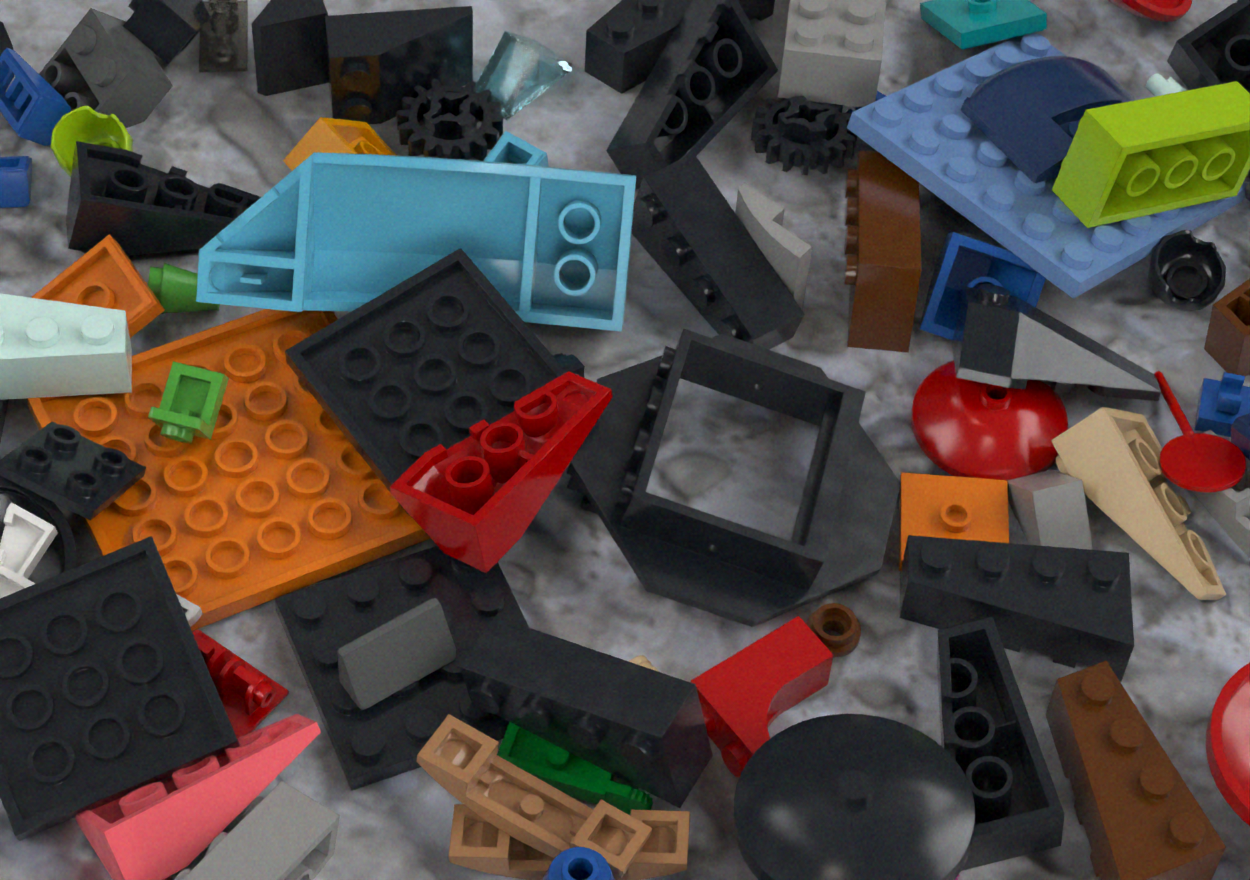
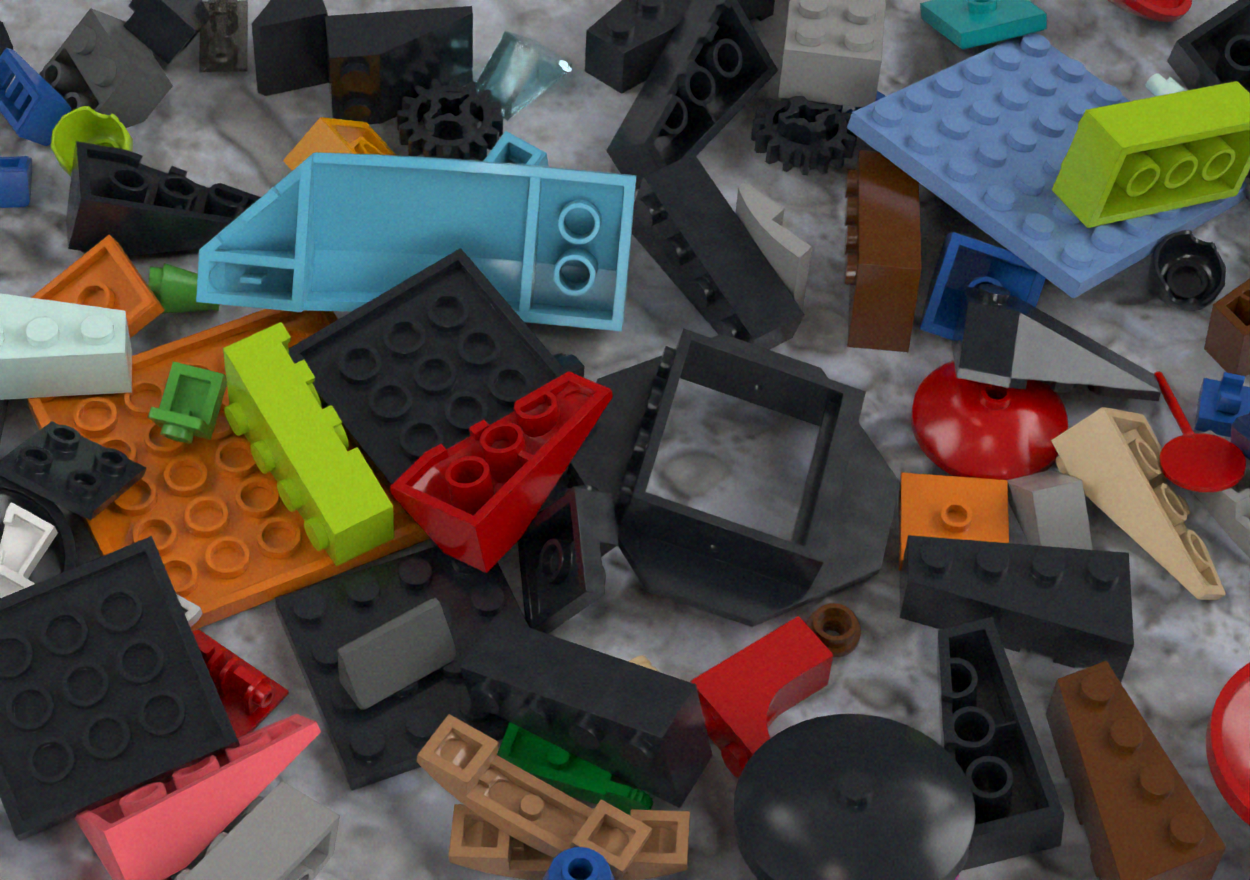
(304, 447): none -> lime wedge
(563, 556): none -> black plate
(1037, 109): dark blue slope -> none

